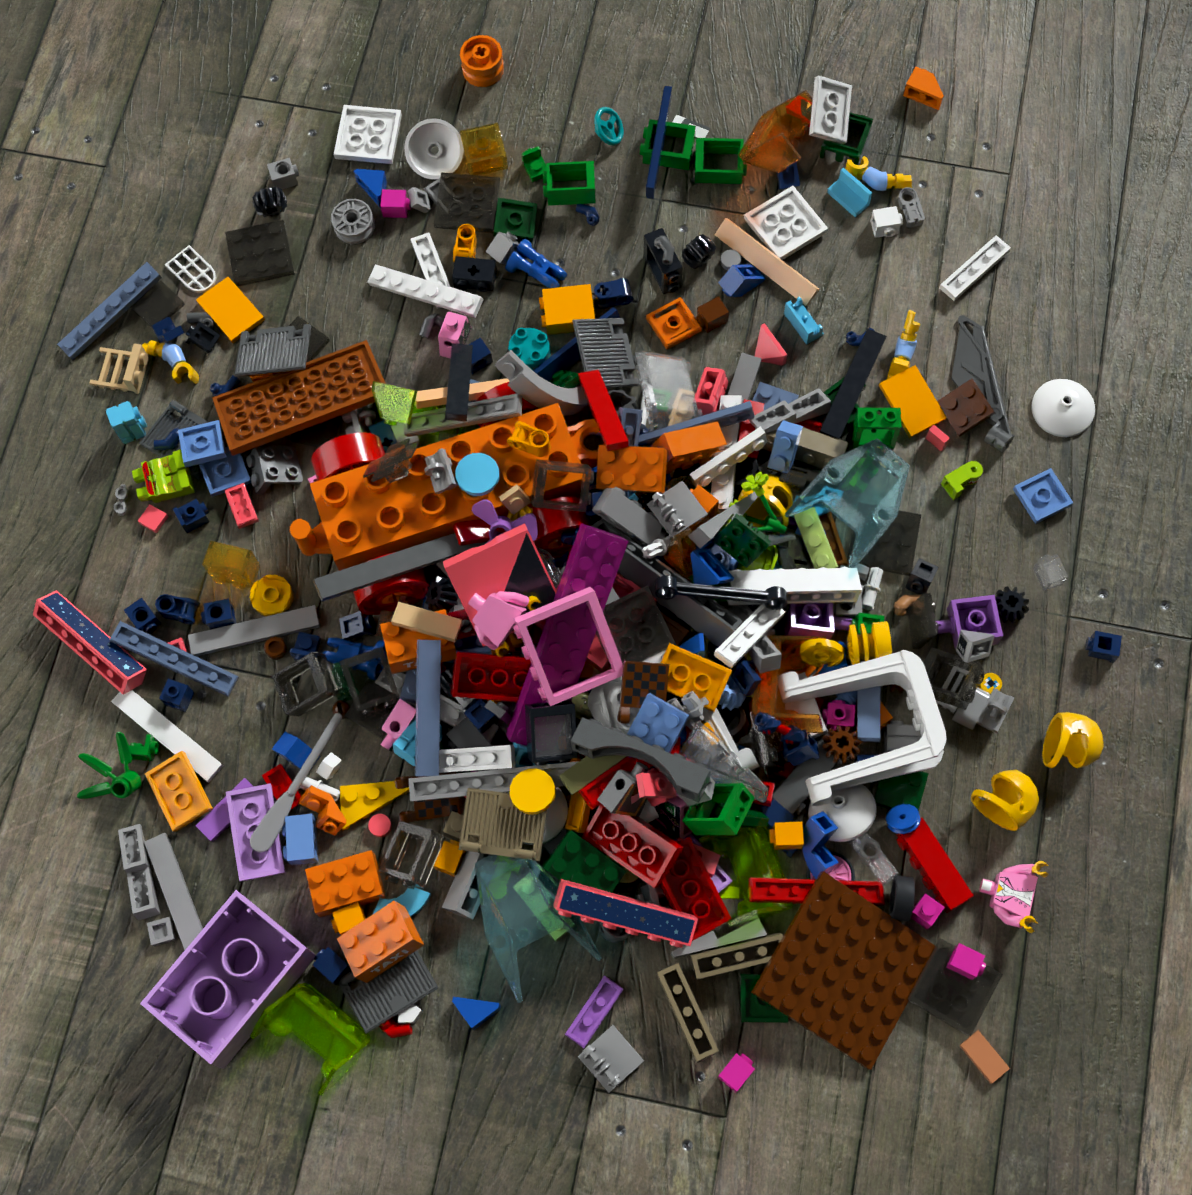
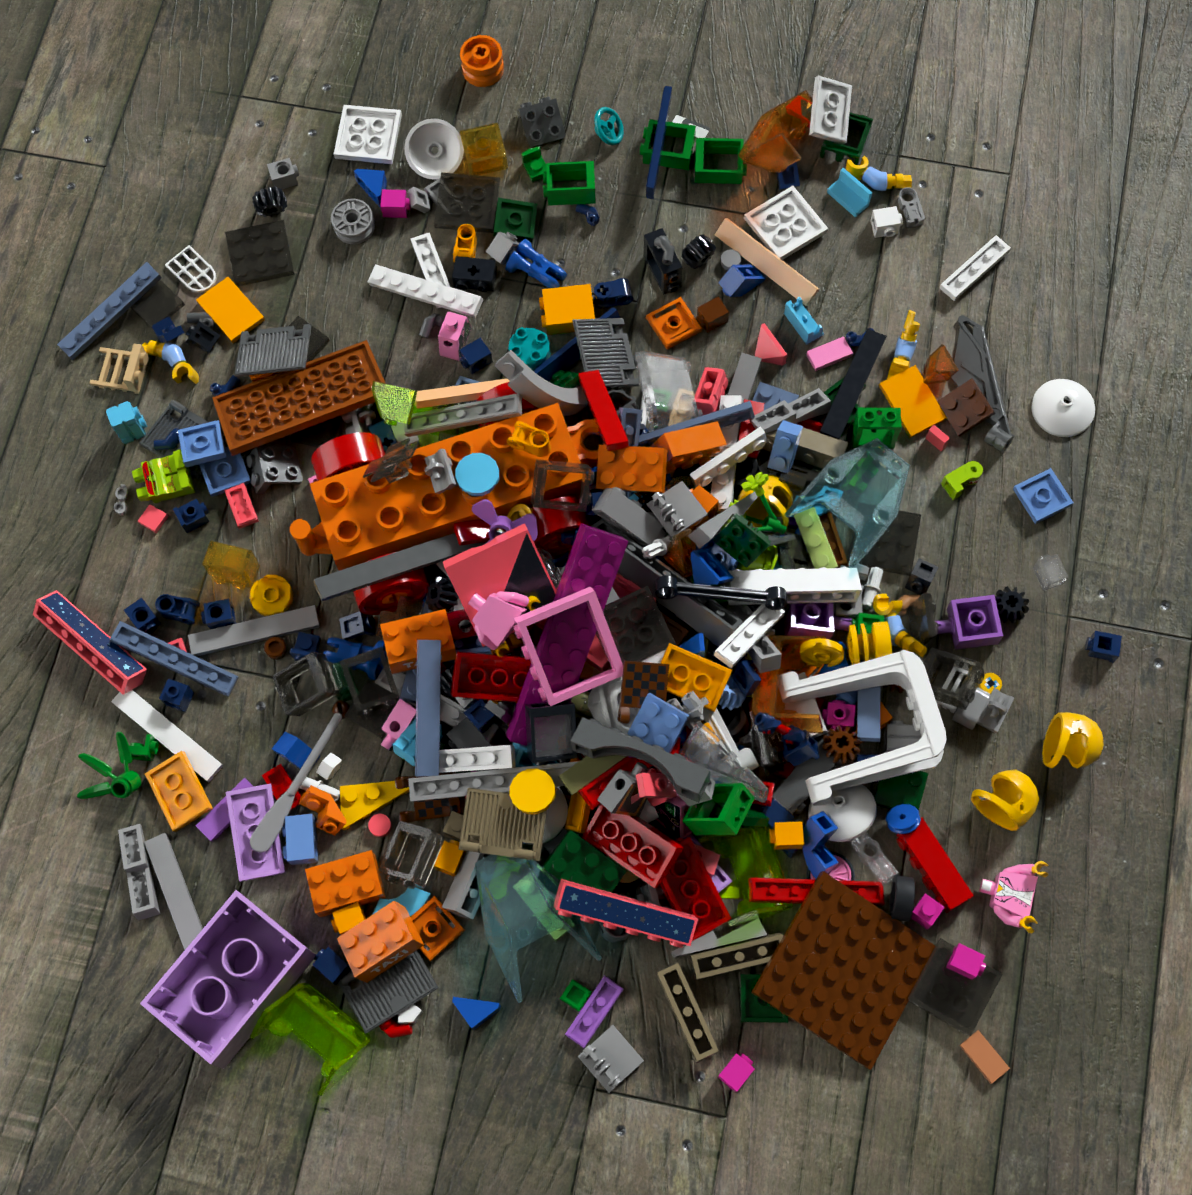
(161, 931): light grey tile -> none
(426, 622): tan tile -> none
(446, 933): none -> orange piece
(459, 382): black tile -> none
(515, 499): tan plate -> none
(541, 121): none -> dark grey bracket
(575, 995): none -> green tile
(829, 353): none -> bright pink tile
(898, 633): none -> yellow piece
(924, 88): orange slope -> none
(939, 366): none -> clear orange slope
(974, 645): light grey slope -> none

